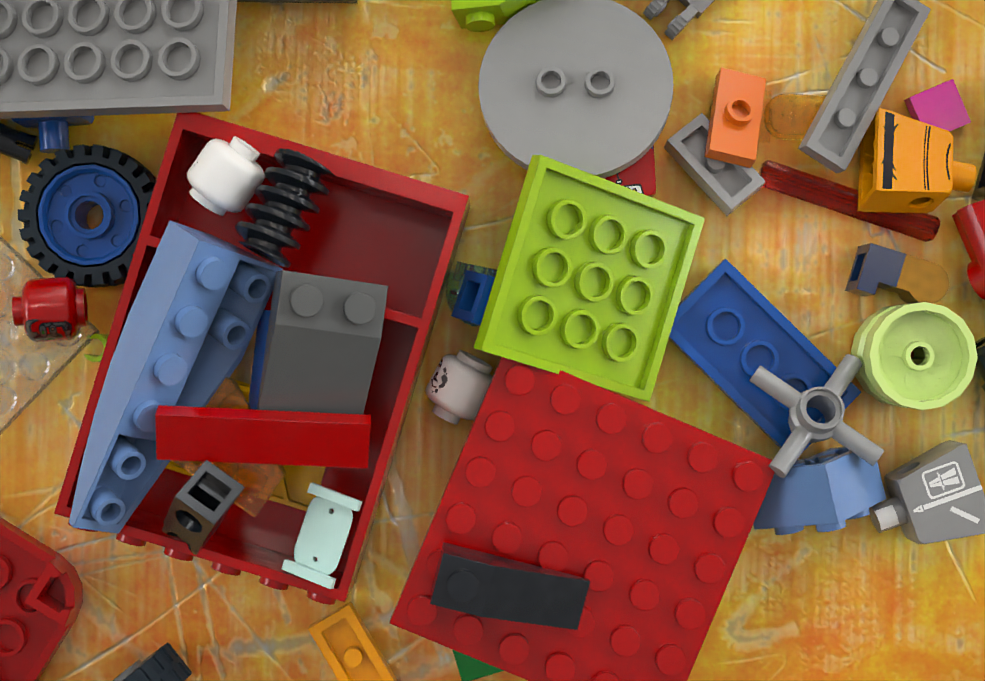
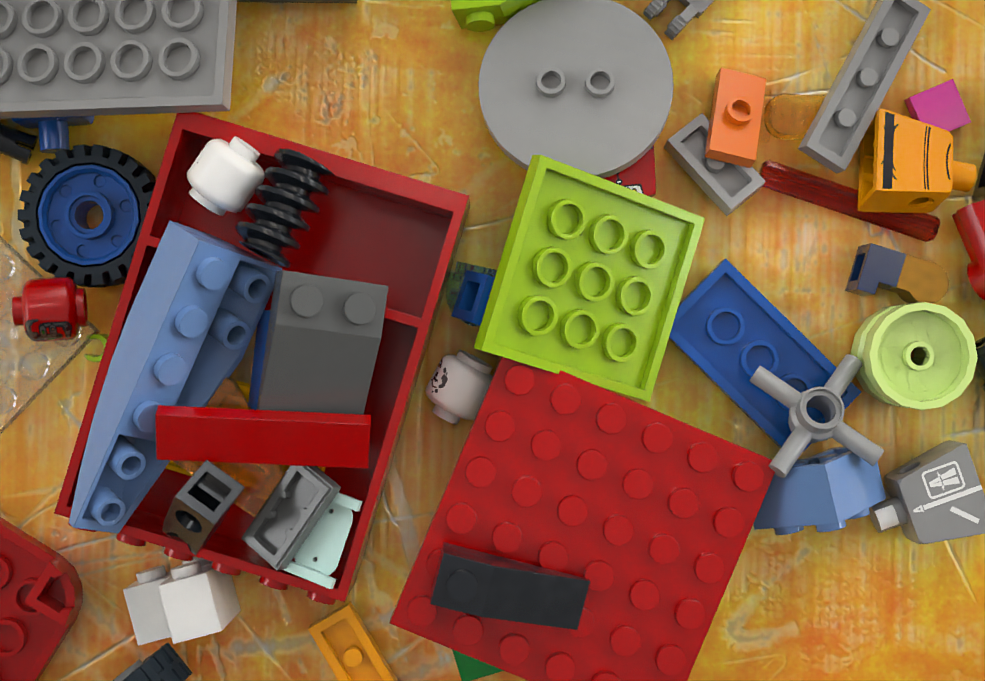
(181, 603): none -> white brick
(290, 514): none -> dark grey plate

